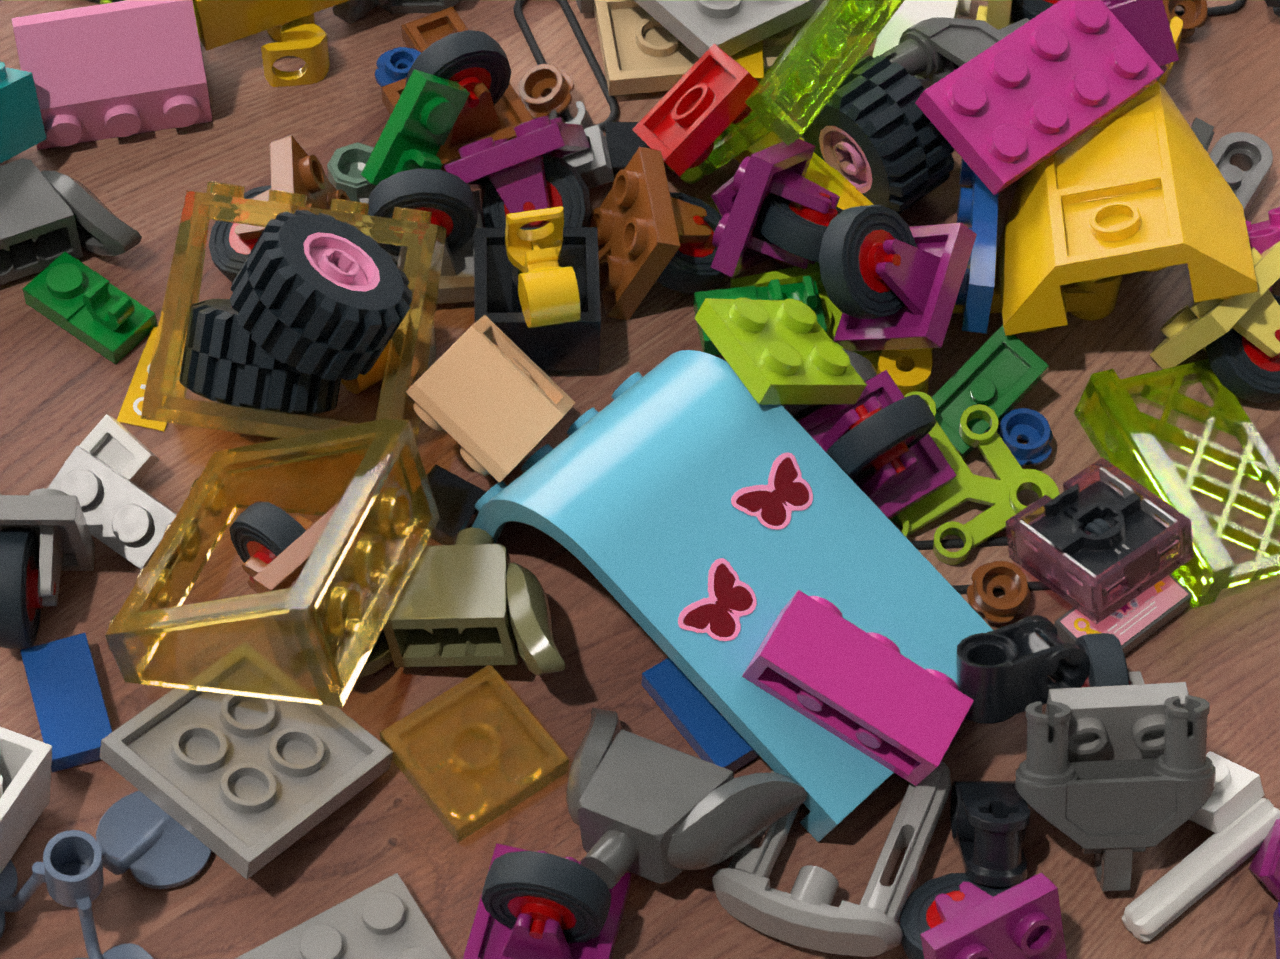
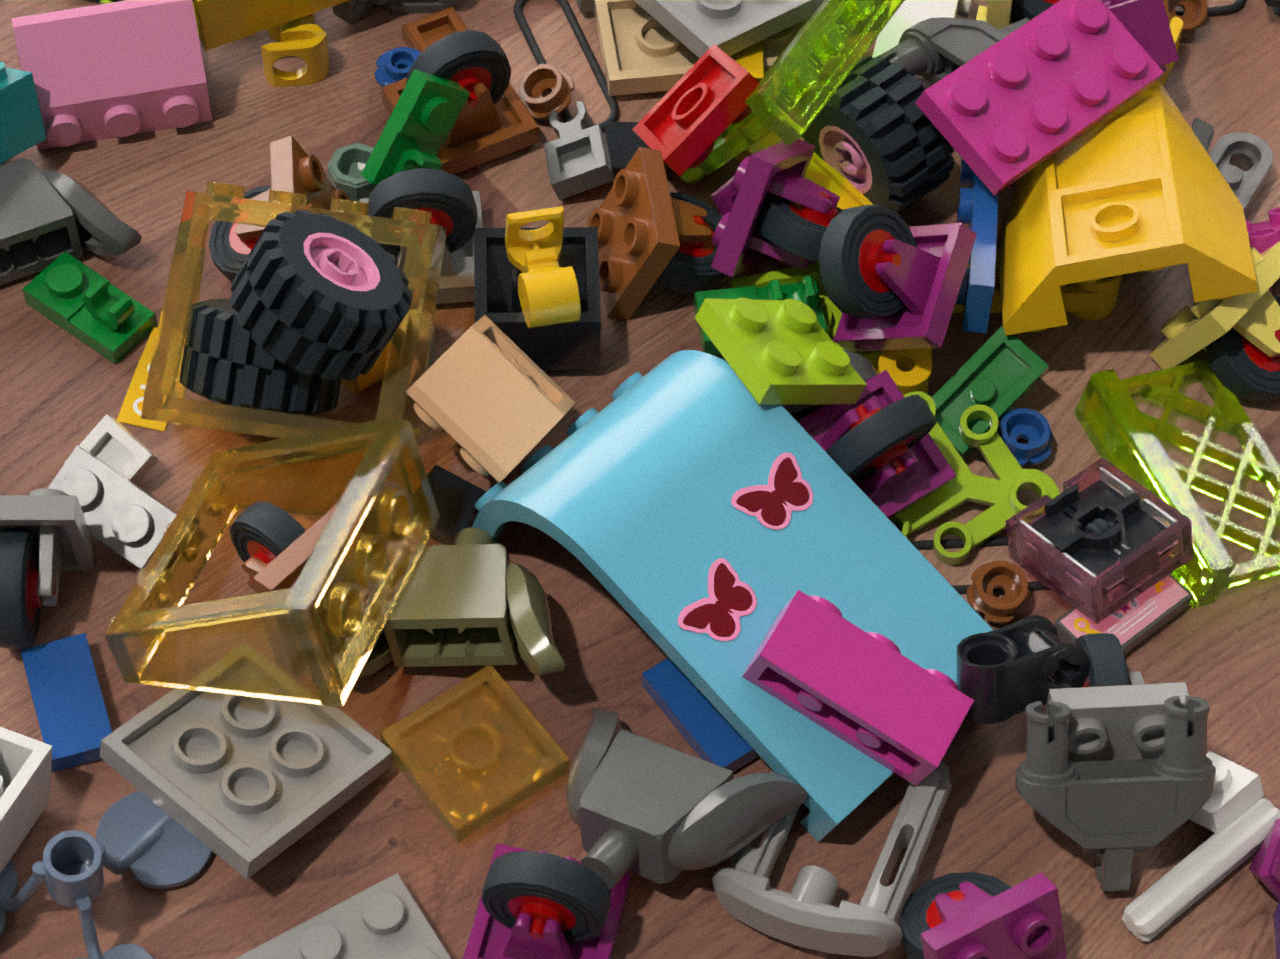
(528, 172): magenta plate -> none
(989, 830): black piece -> none

